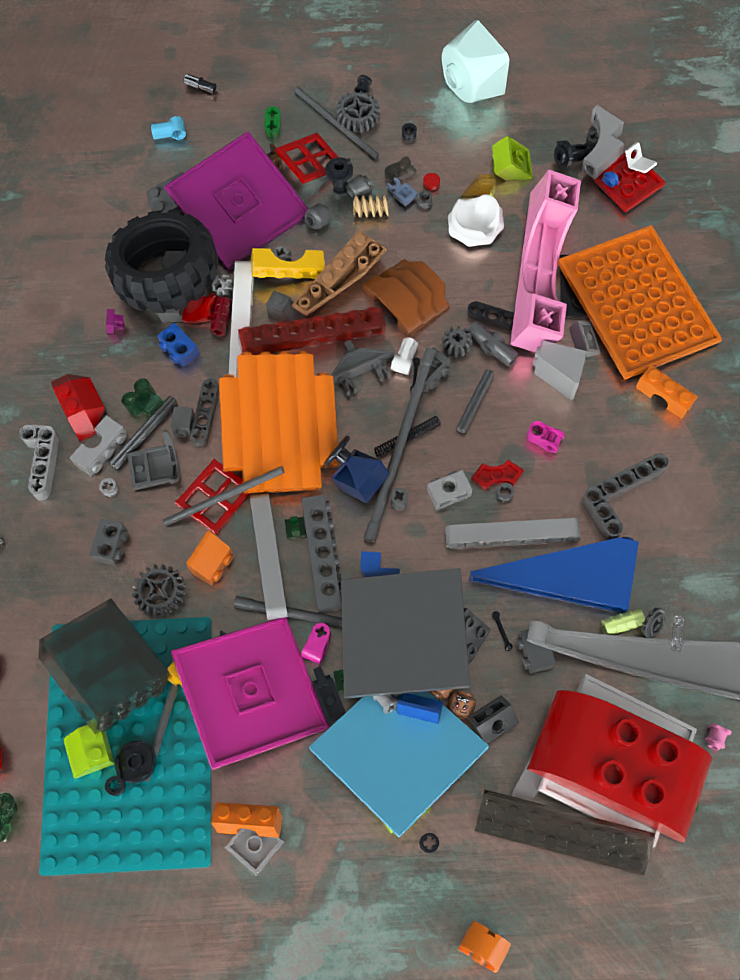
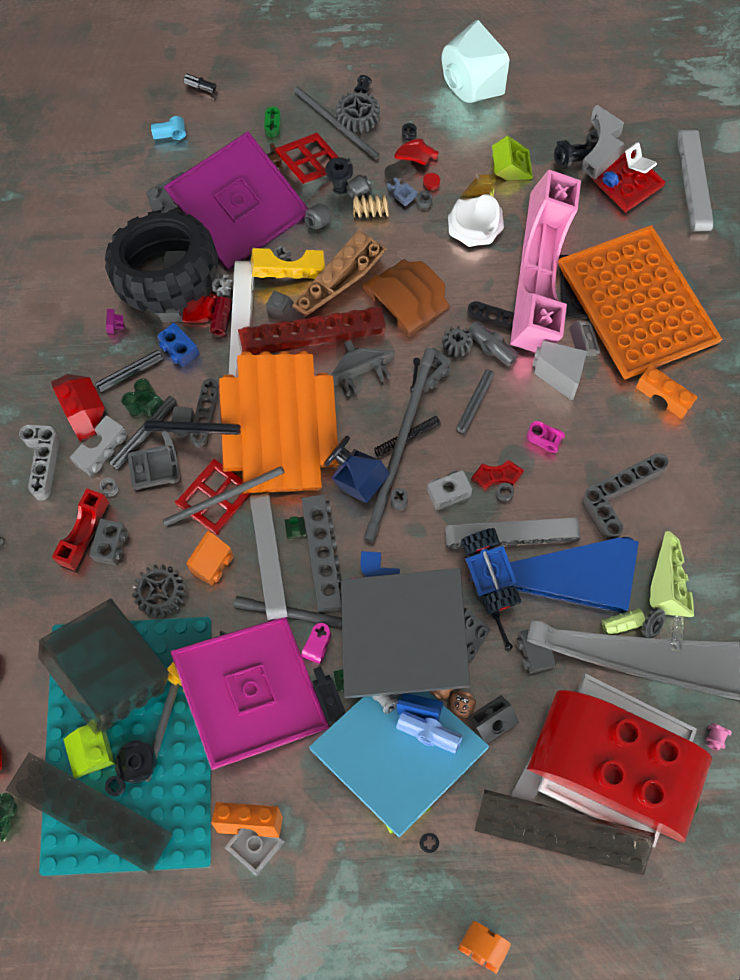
(72, 548): none -> red arch
(90, 812): none -> clear smoke plate
(129, 370): none -> black axle
(193, 427): none -> black axle
(404, 359): white piece -> none
(416, 151): none -> red arm
(429, 732): none -> light blue piece
(491, 570): none -> plate
(669, 580): none -> yellowish green wedge
(695, 180): none -> light grey beam

